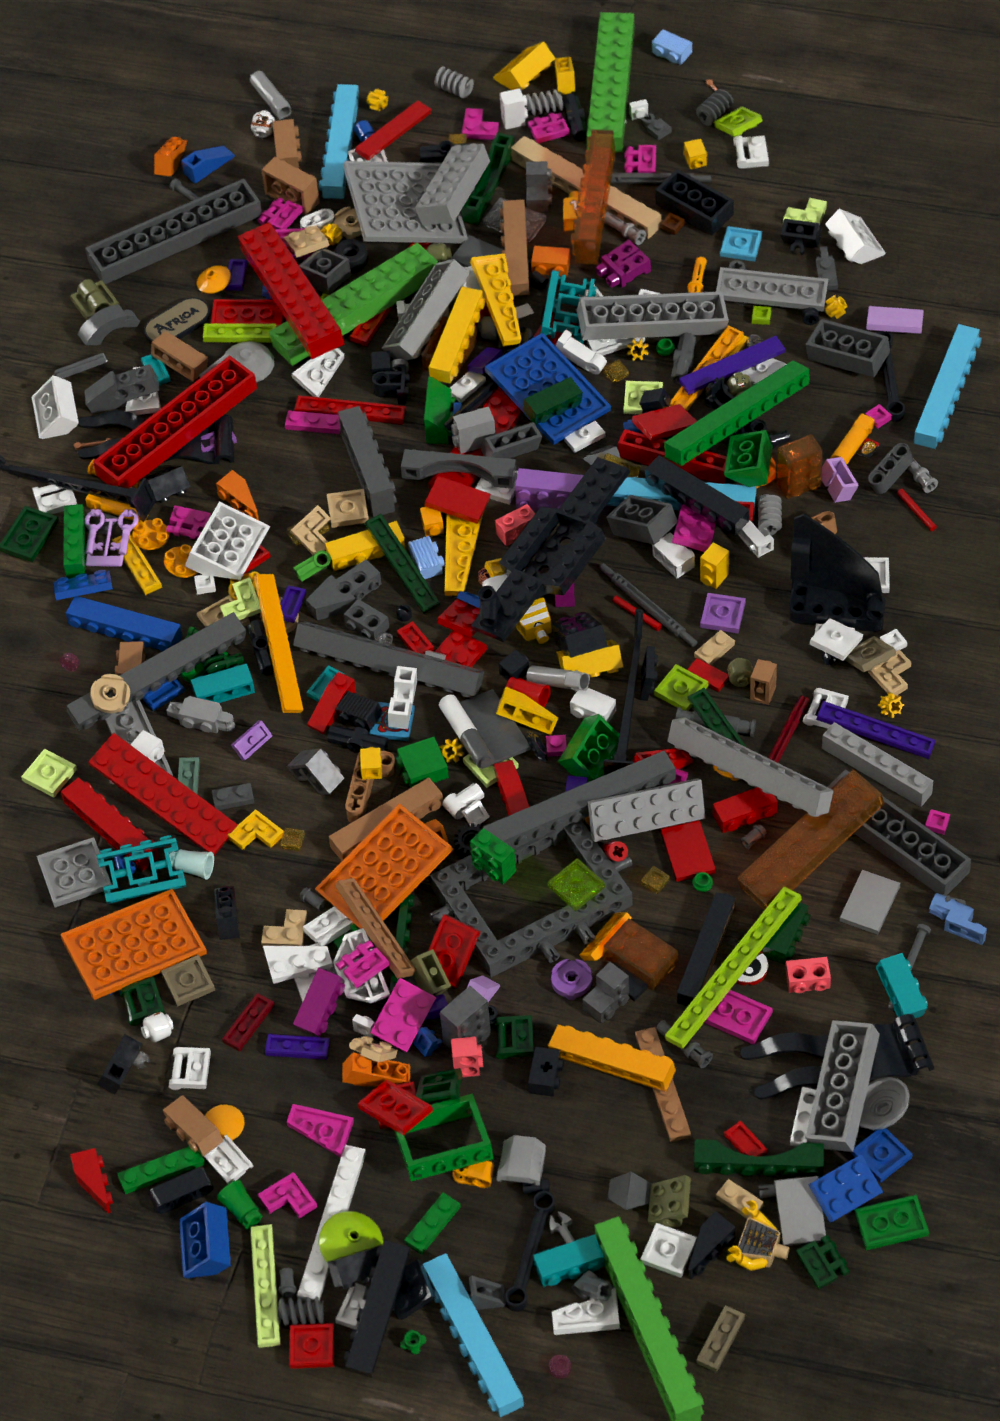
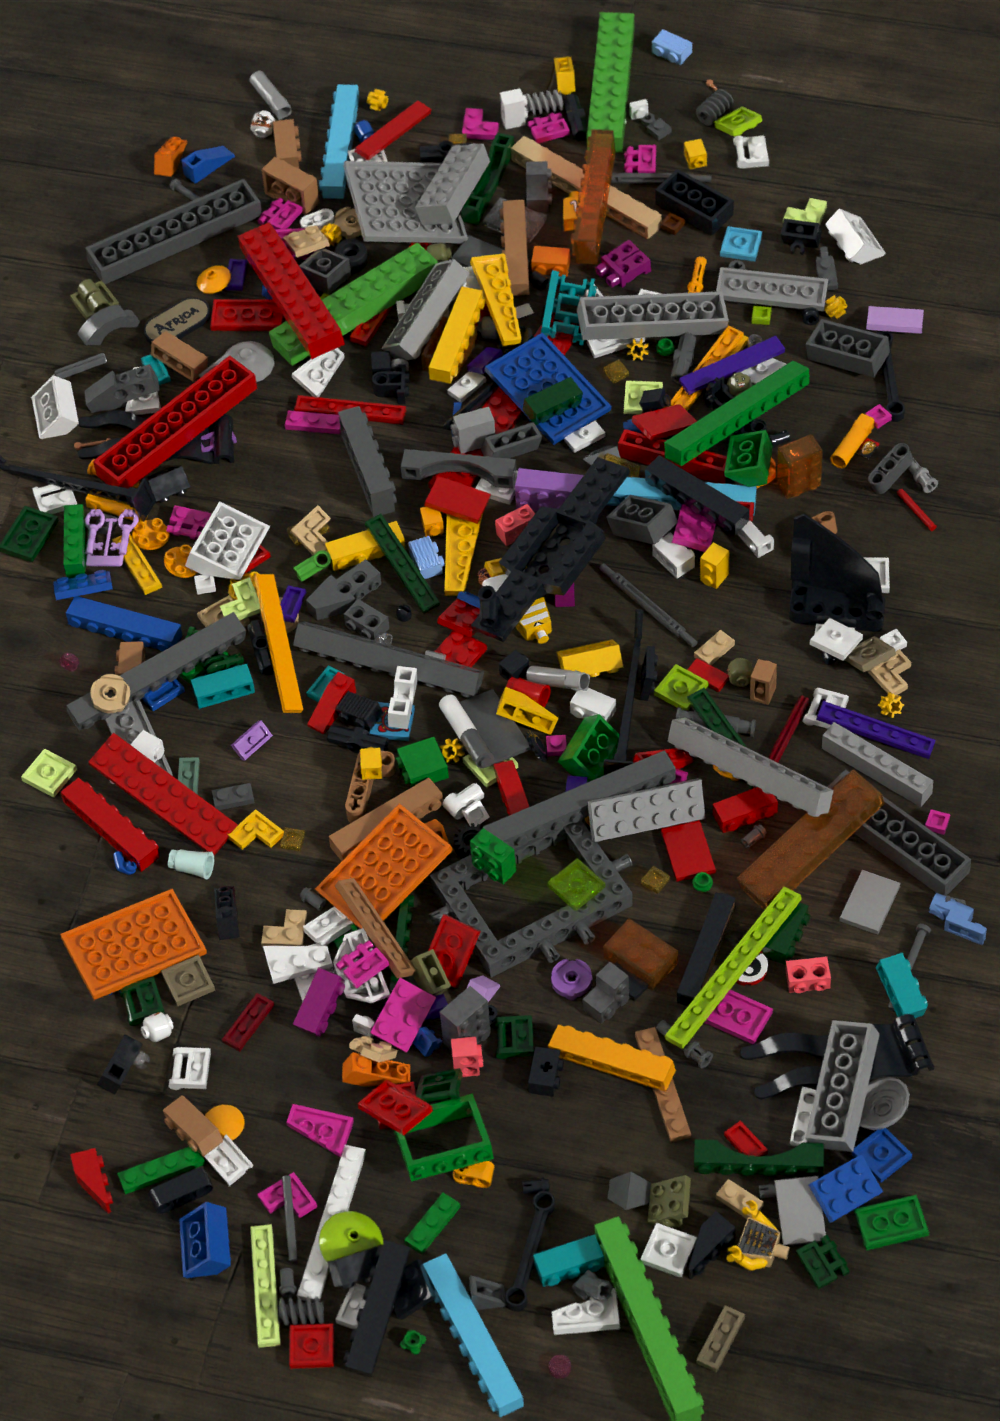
(73, 872): light grey plate -> none
(145, 887): teal fence -> none
(201, 715): light grey hinge -> none
(236, 492): orange slope -> none
(237, 332): lime plate -> none
(240, 1204): green plant -> none
(289, 1216): none -> dark grey bar
(297, 1046): dark purple tile -> none
(317, 769): flat silver brick -> none
(347, 508): tan plate -> none
(414, 638): red plate -> none
(437, 411): green slope -> none
(453, 83): light grey piece -> none
(522, 1160): light grey slope -> none
(525, 67): yellow slope -> none
(566, 1220): light grey bar -> none
(579, 634): black brick -> none
(580, 353): white leg -> none
(594, 950): light orange plate -> none
(615, 850): red axle -> none
(627, 229): light grey pin -> none
(631, 609): red bar -> none
(723, 613): medium lavender plate -> none
(769, 514): light grey piece -> none
(839, 479): lavender piece -> none
(947, 386): medium azure brick -> none

